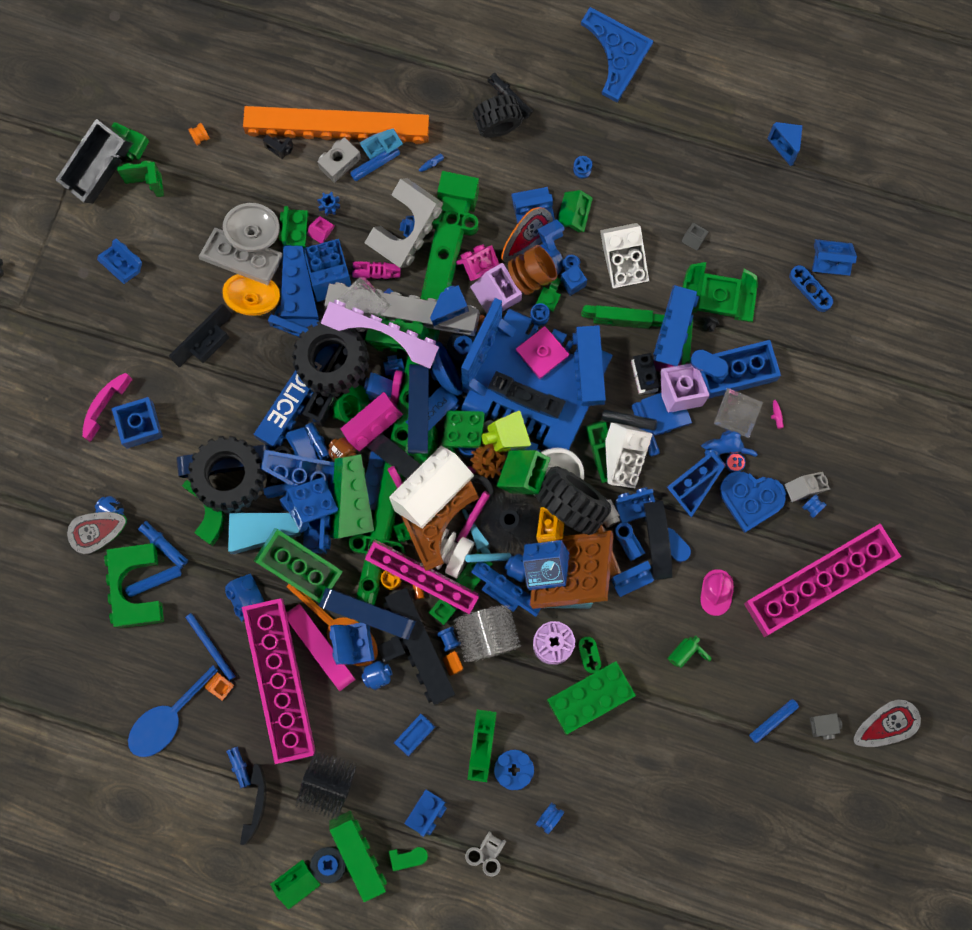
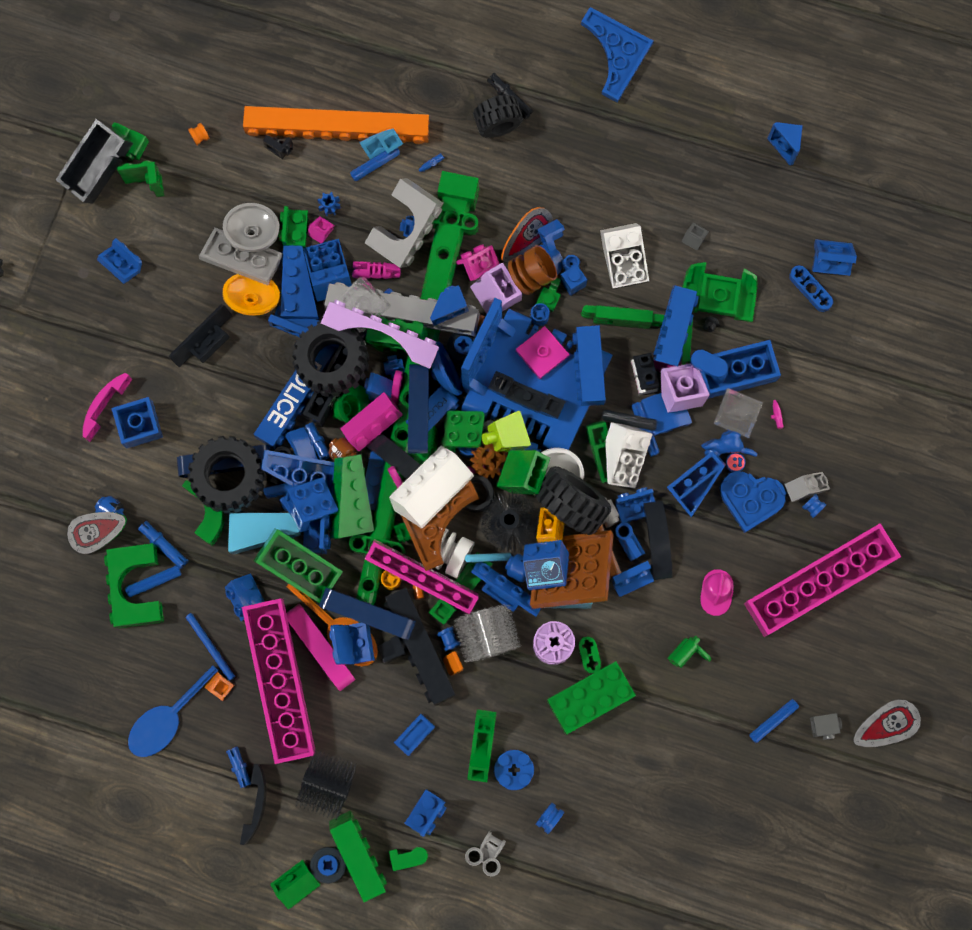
(337, 169): light grey brick -> none
(377, 675): blue head -> none
(474, 515): dark pink bar -> none
(480, 541): medium azure piece -> none
(531, 199): blue bracket -> none
(575, 210): green panel -> none
(584, 163): blue wheel -> none
(679, 549): blue tile -> none

